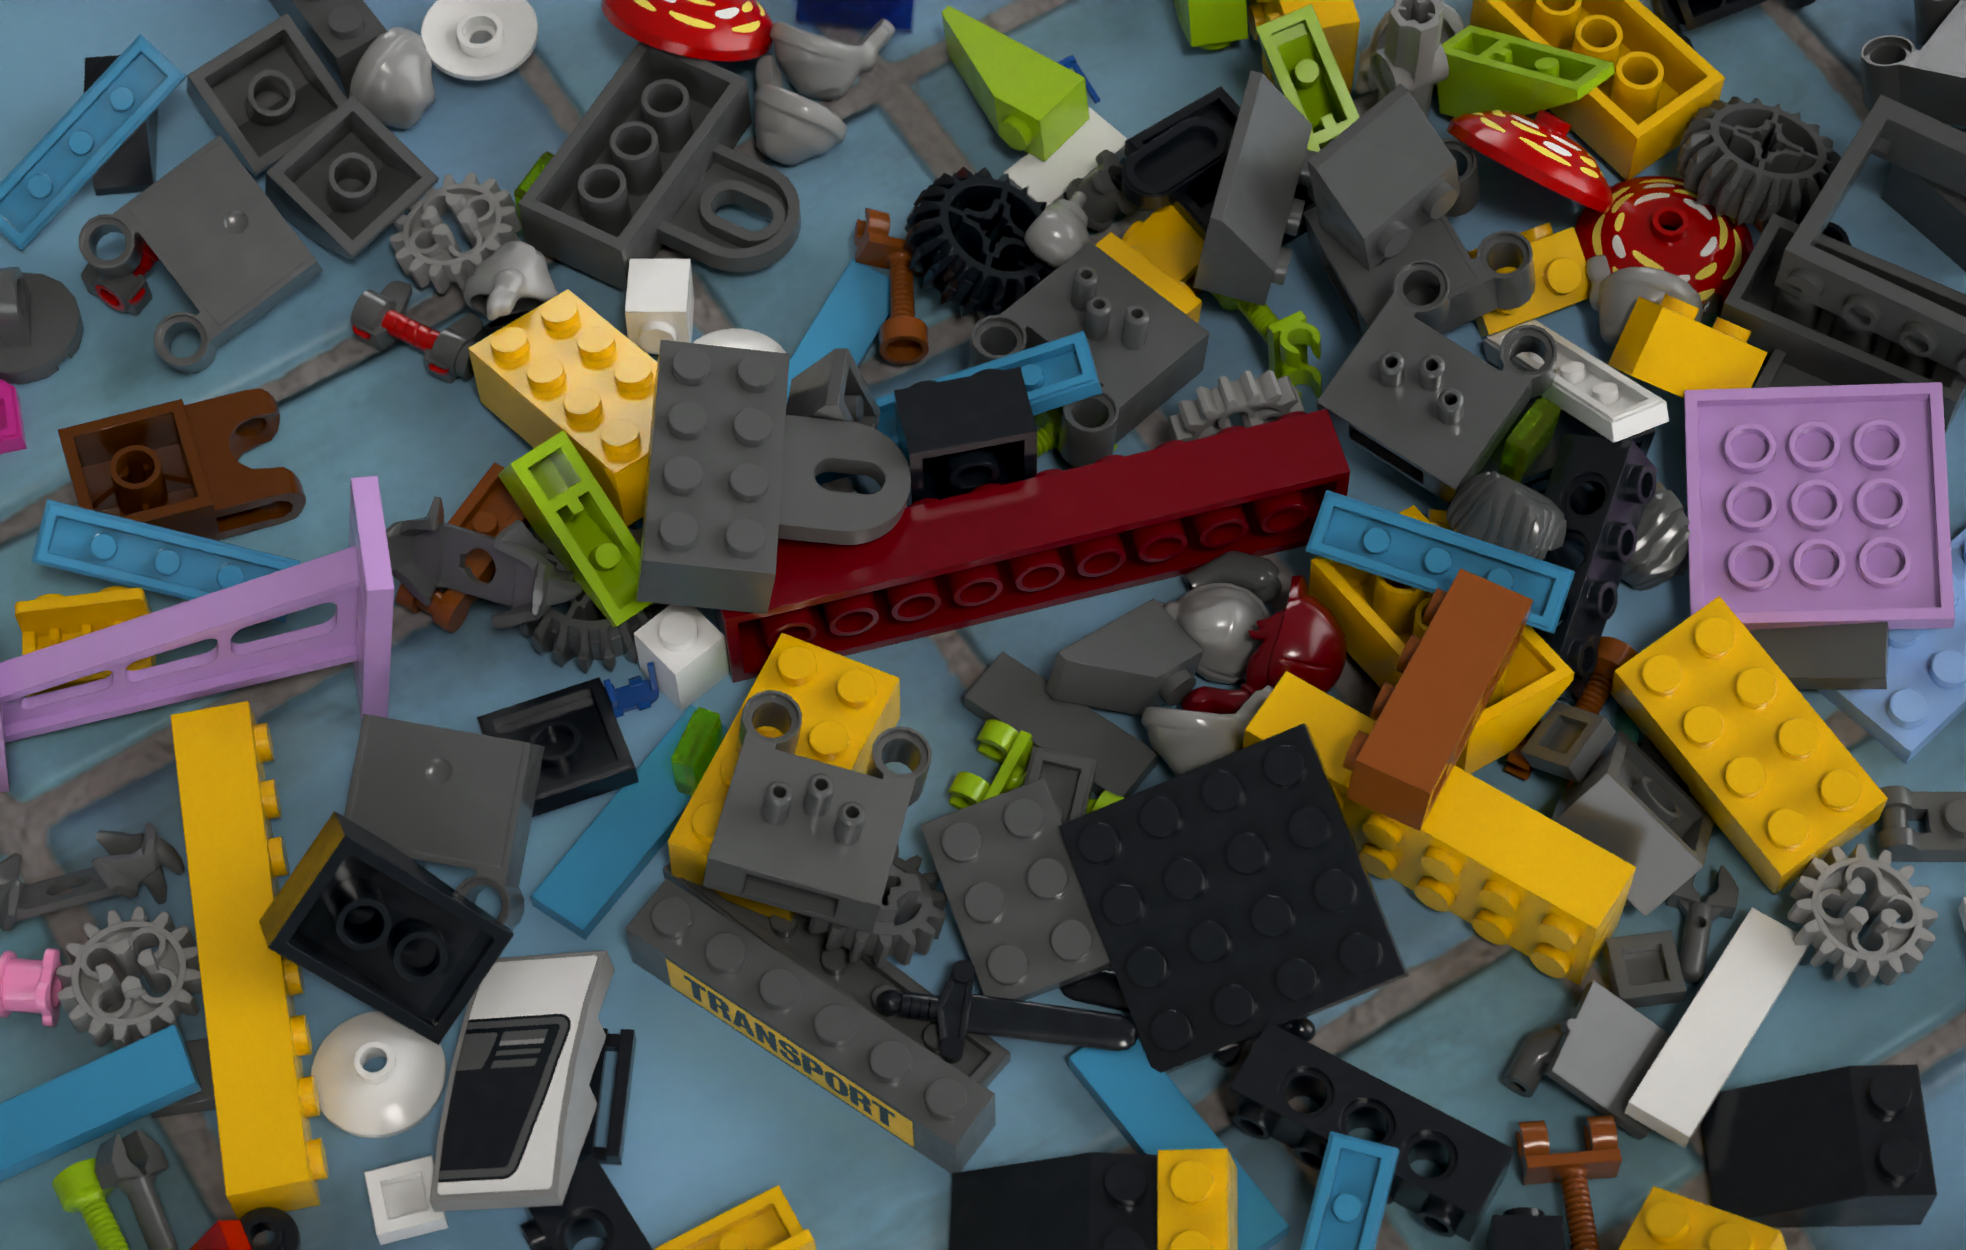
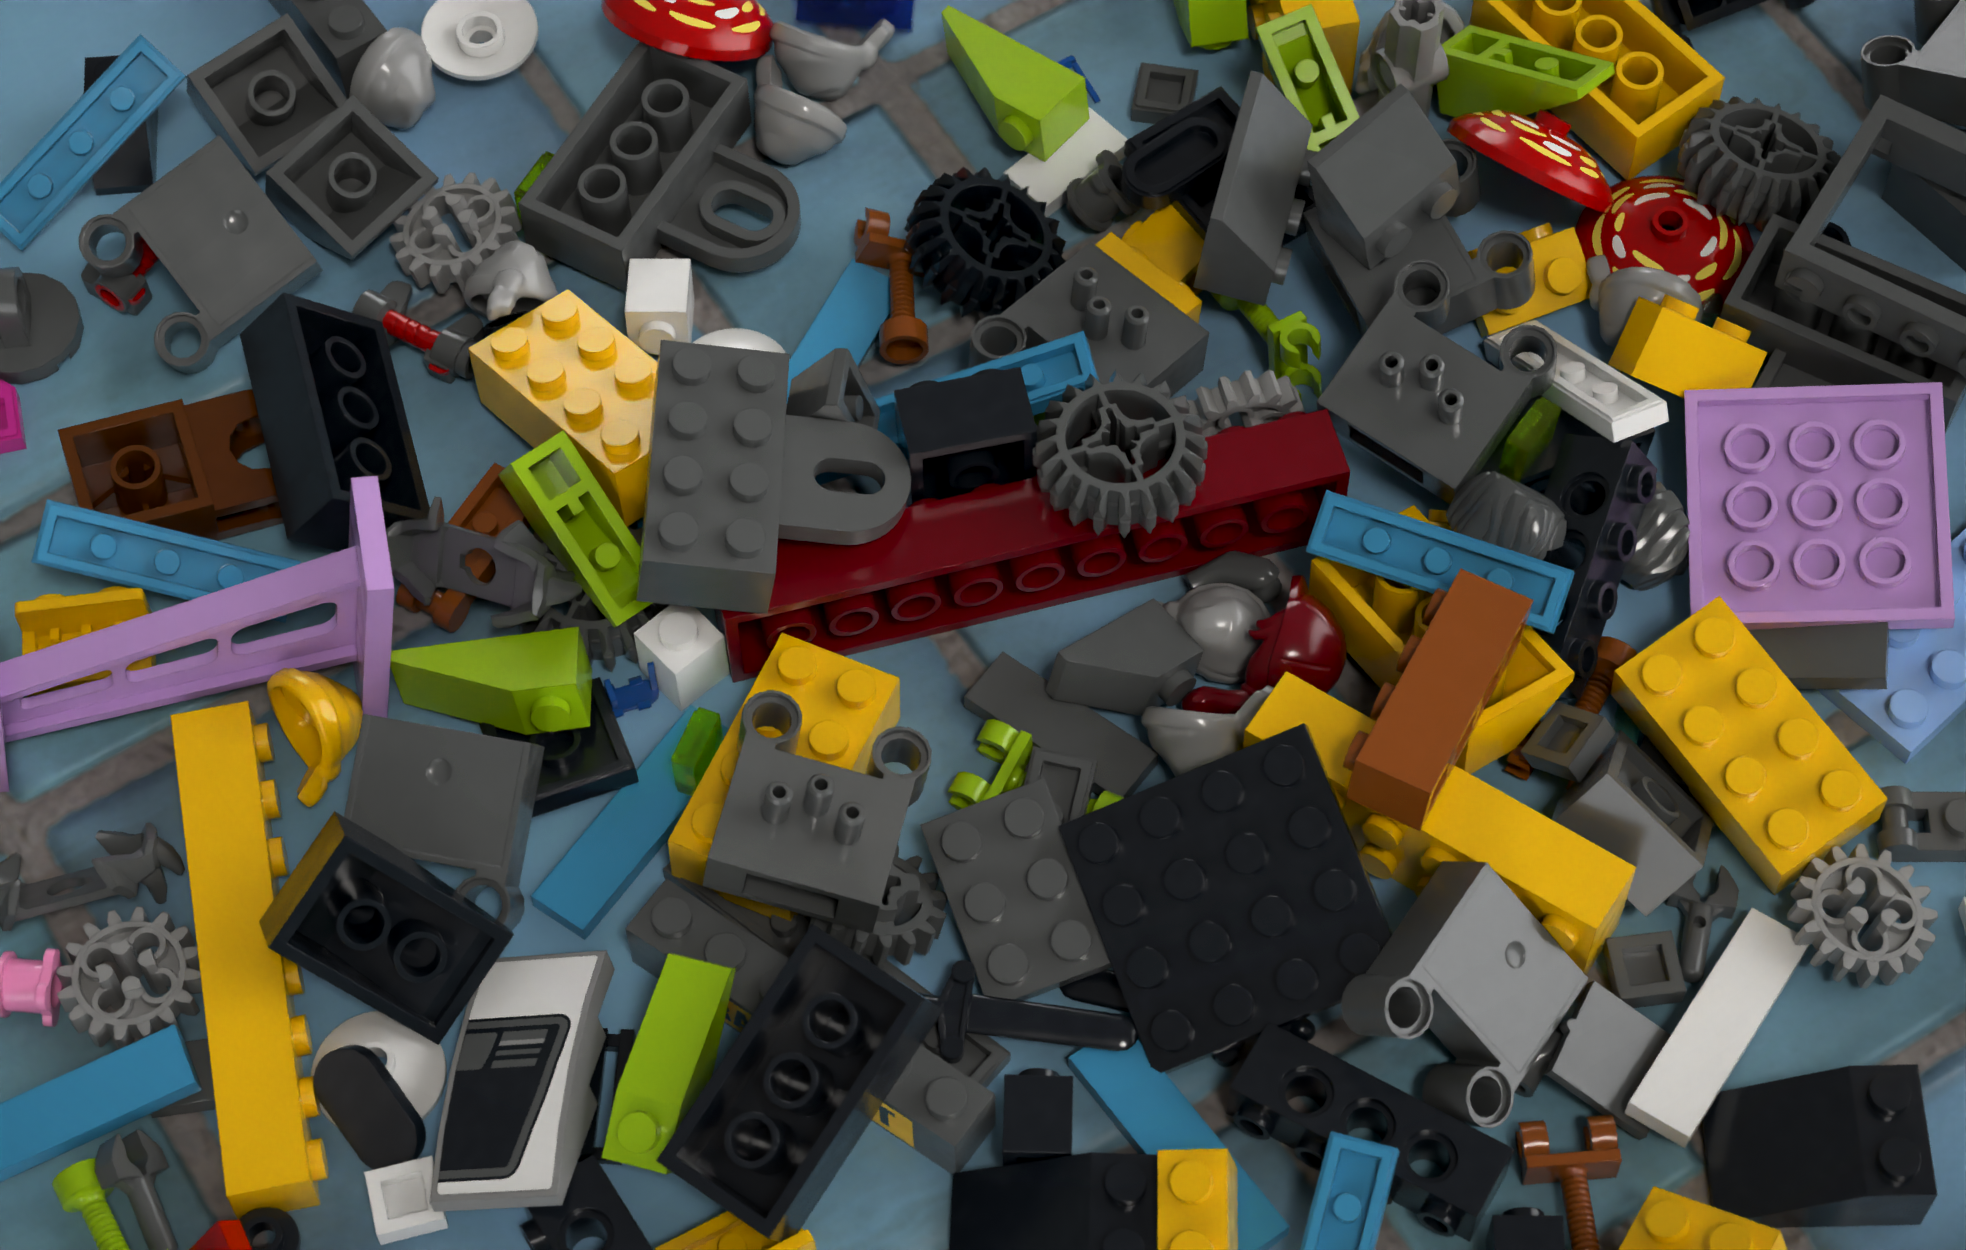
(318, 721): none -> yellow hat
(330, 416): none -> black brick
(369, 1107): none -> black tile
(507, 681): none -> lime slope
(669, 1060): none -> lime slope
(799, 1085): none -> black brick
(1037, 1116): none -> black brick
(1059, 231): light grey piece -> none
(1097, 476): none -> dark grey gear
(1162, 92): none -> dark grey tile
(1480, 980): none -> piece

